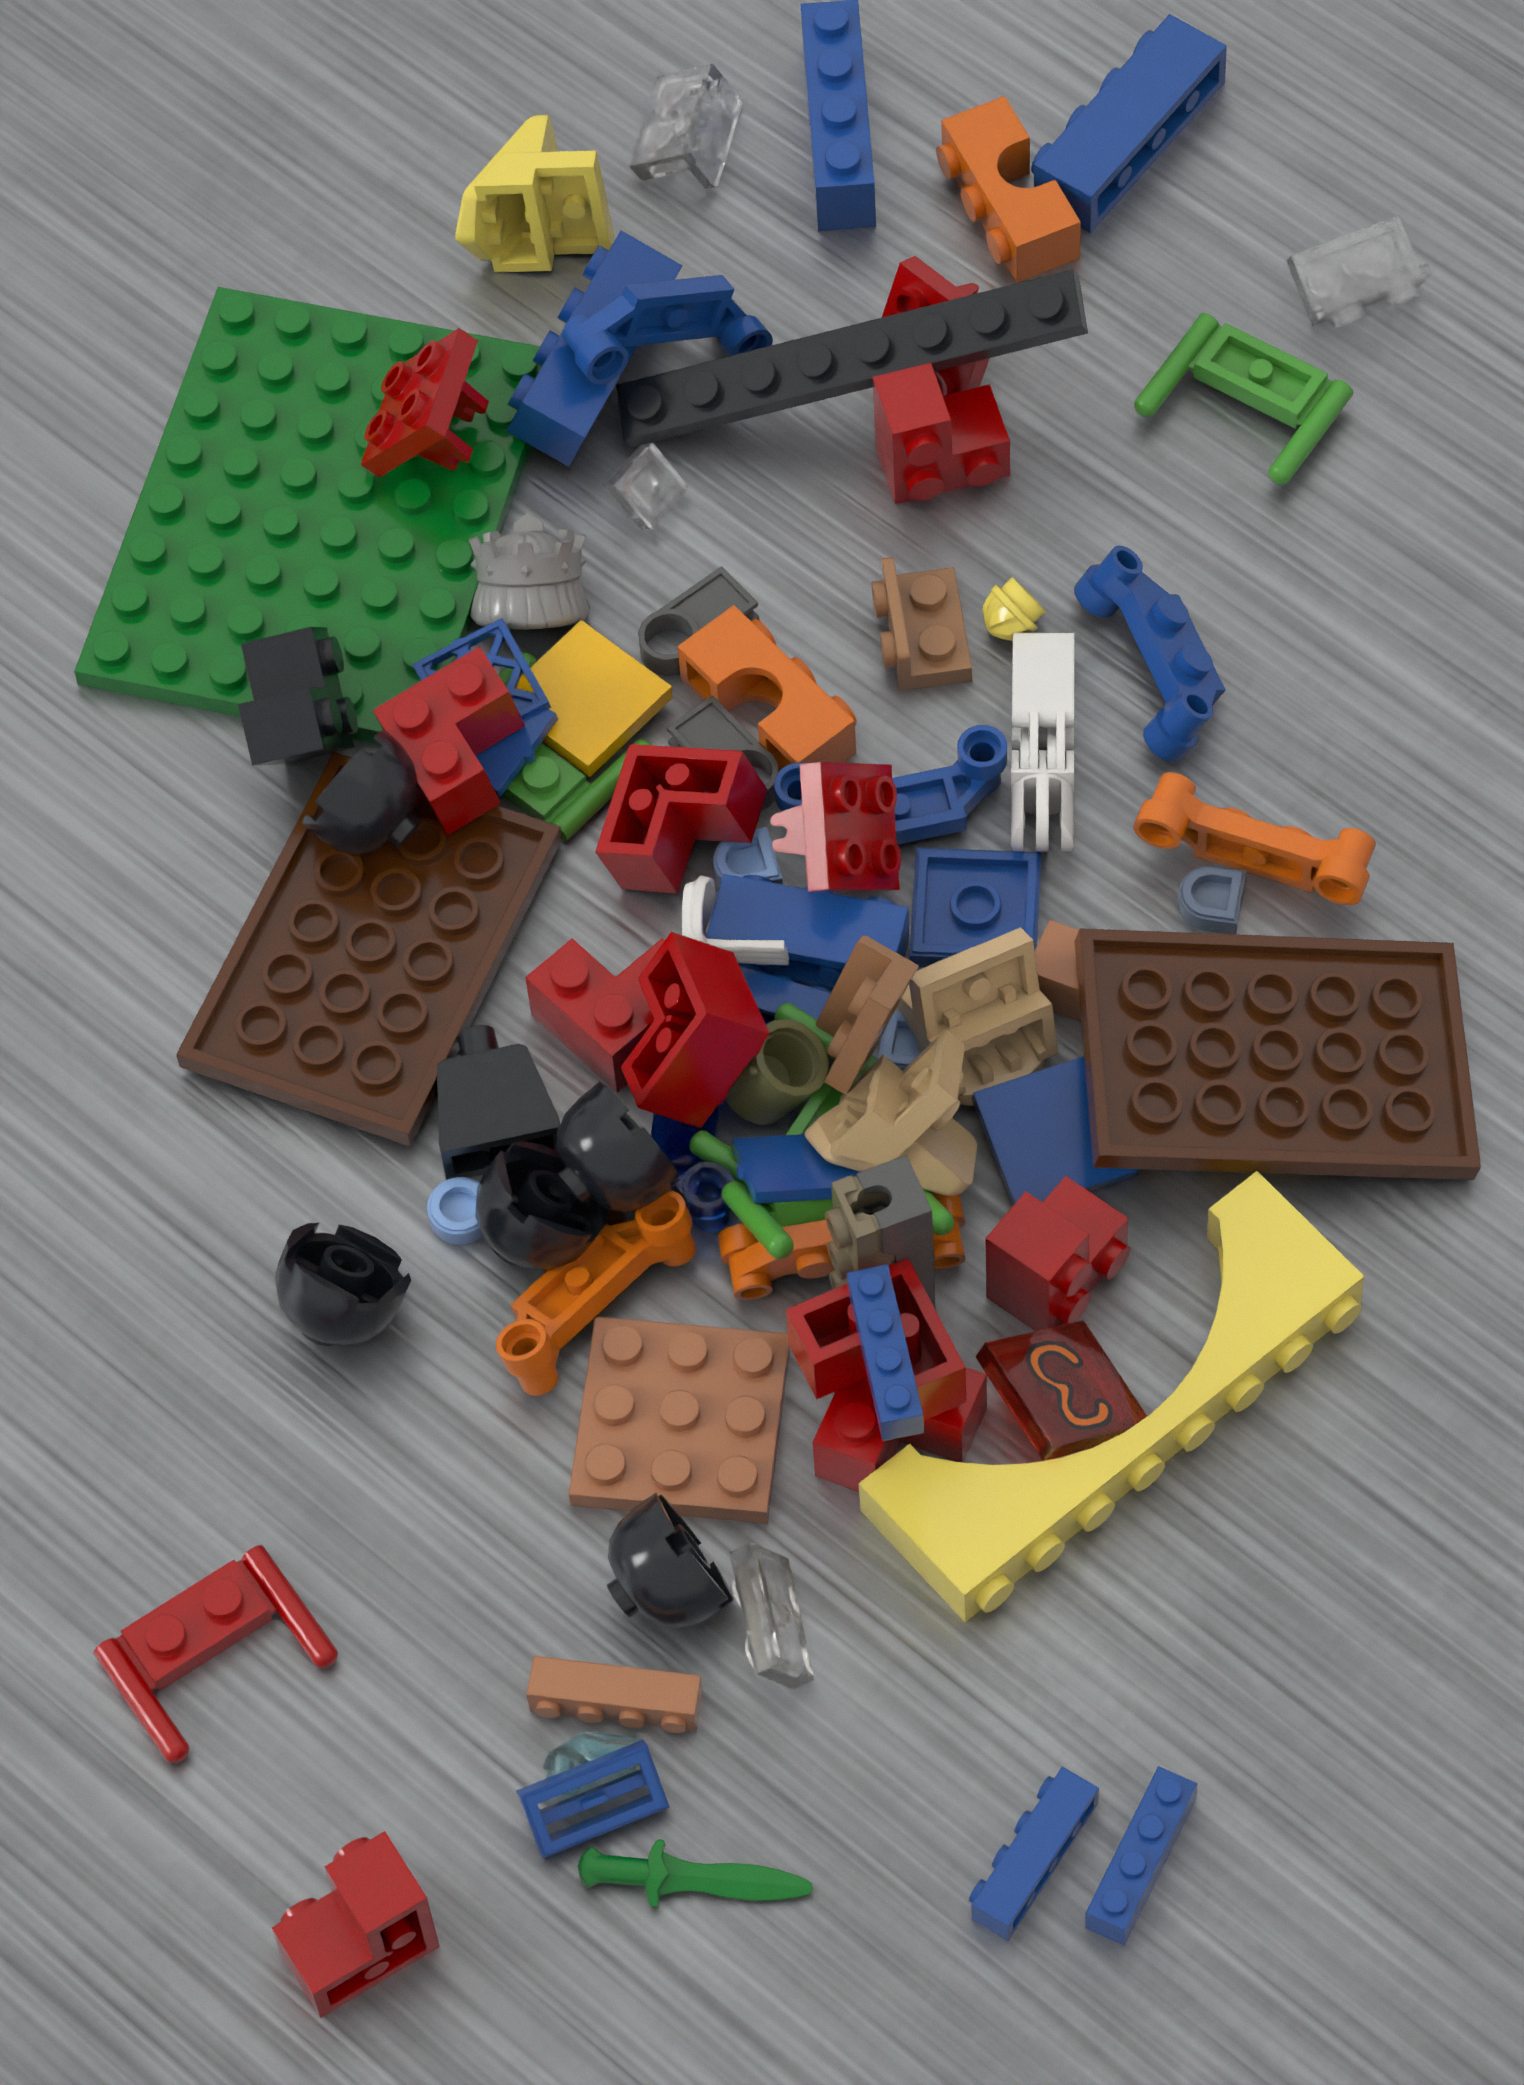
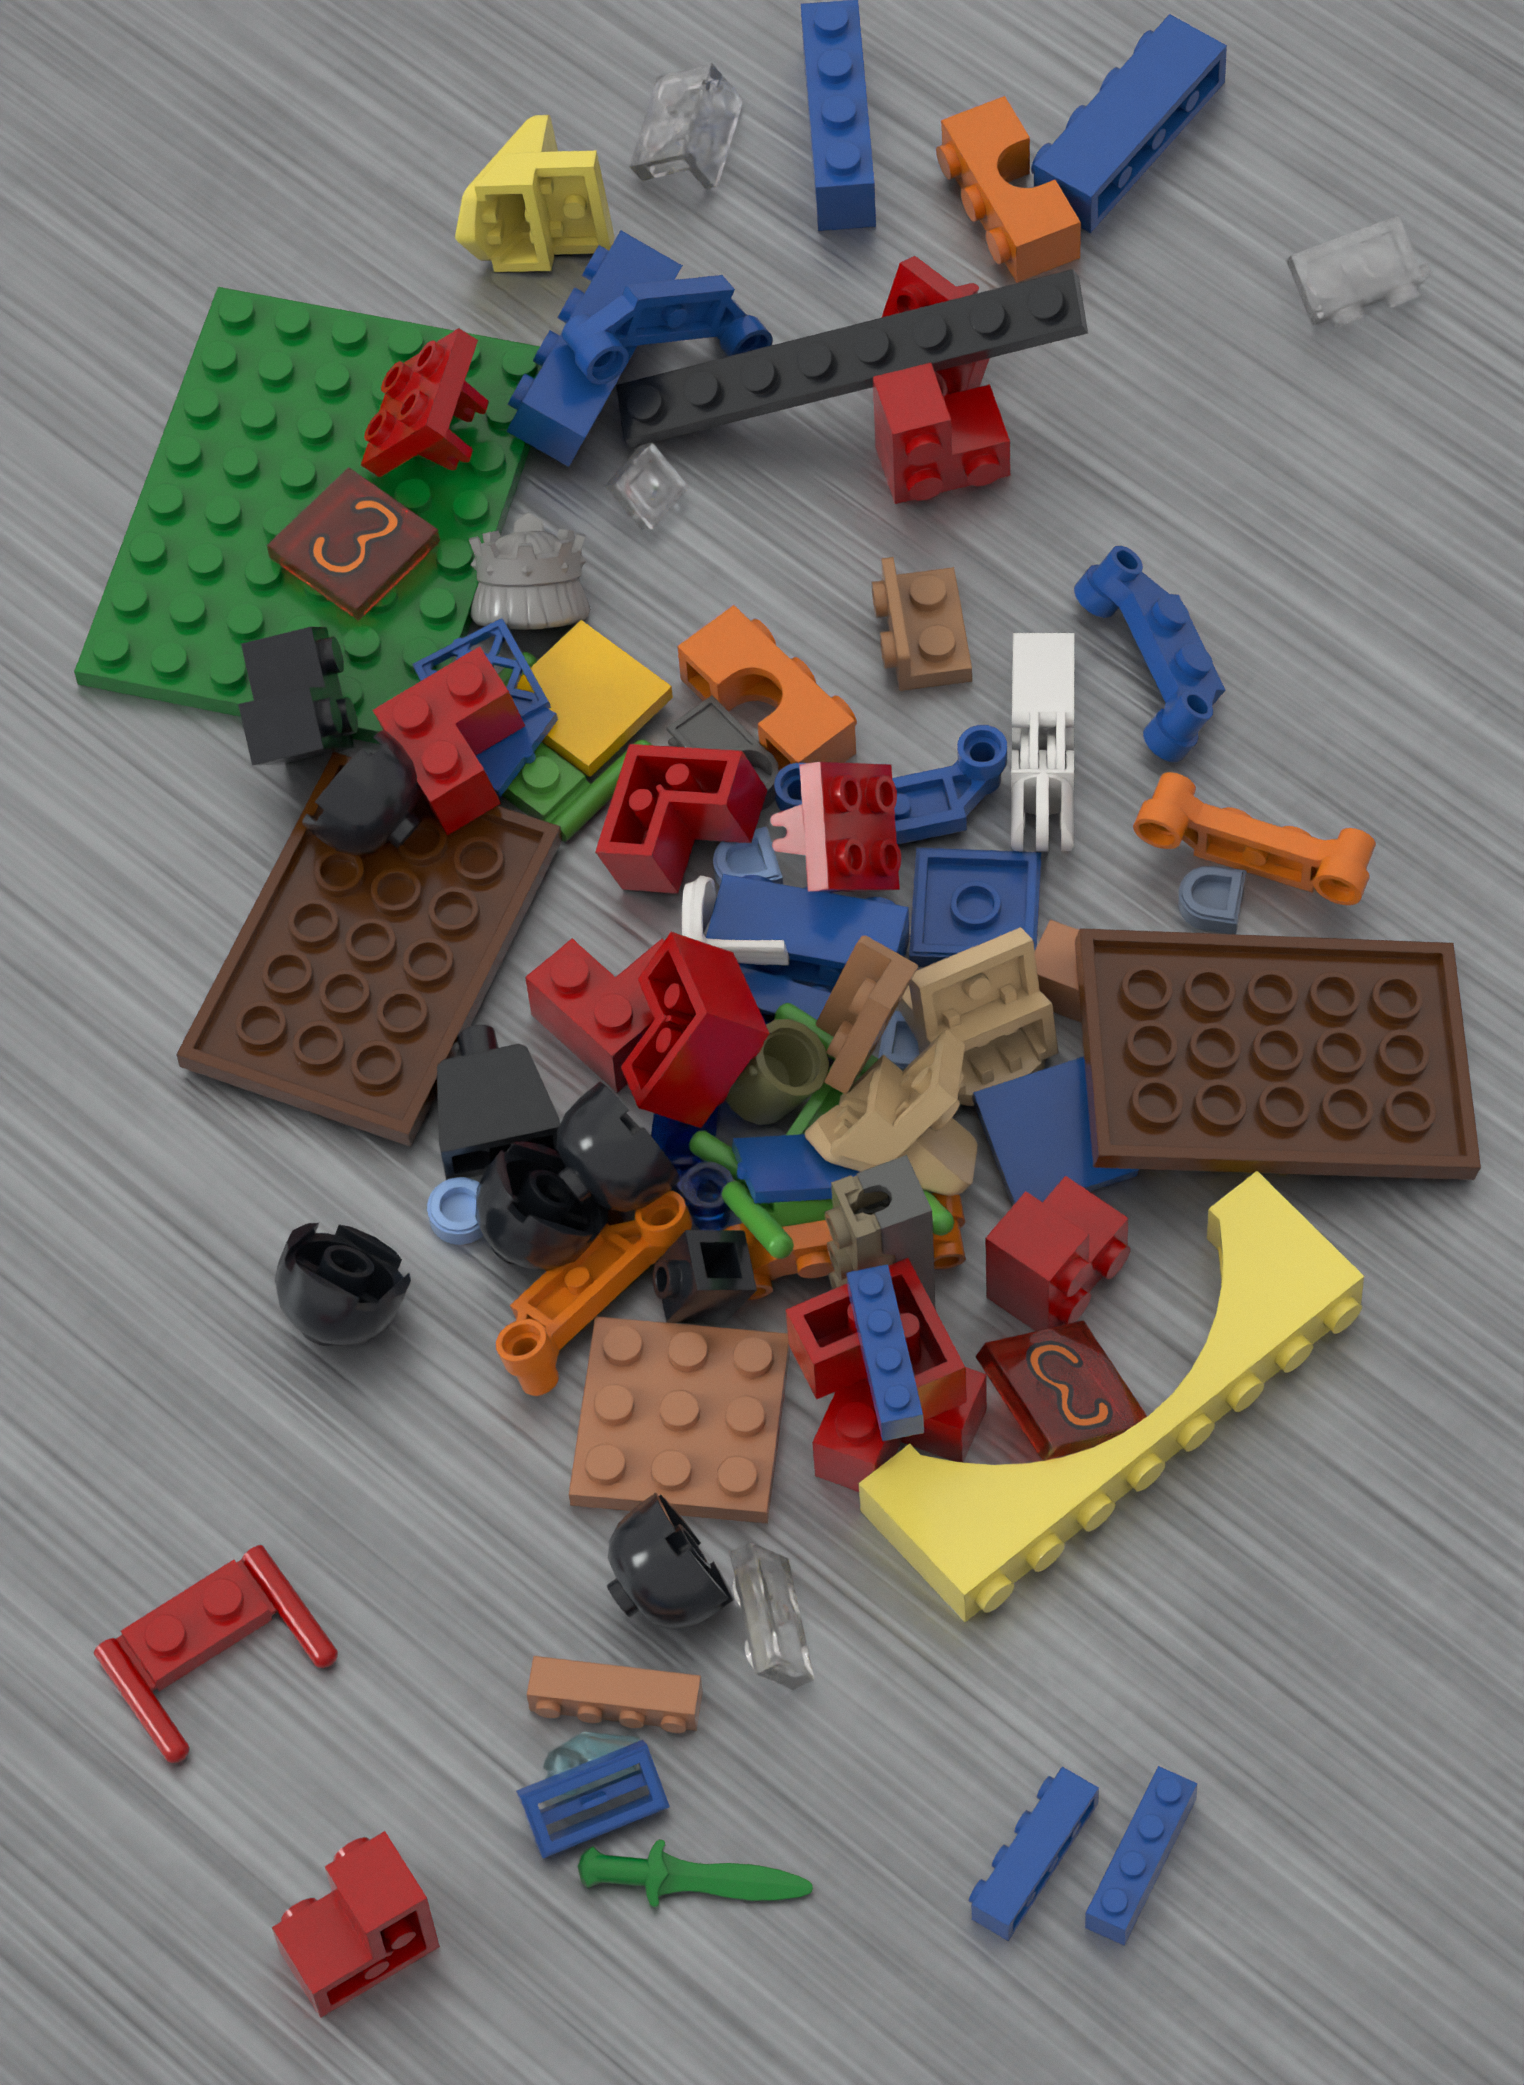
(353, 543): none -> clear red tile
(691, 613): dark grey piece -> none
(704, 1276): none -> black brick
(1011, 610): light yellow plate -> none
(1258, 377): bright green plate -> none

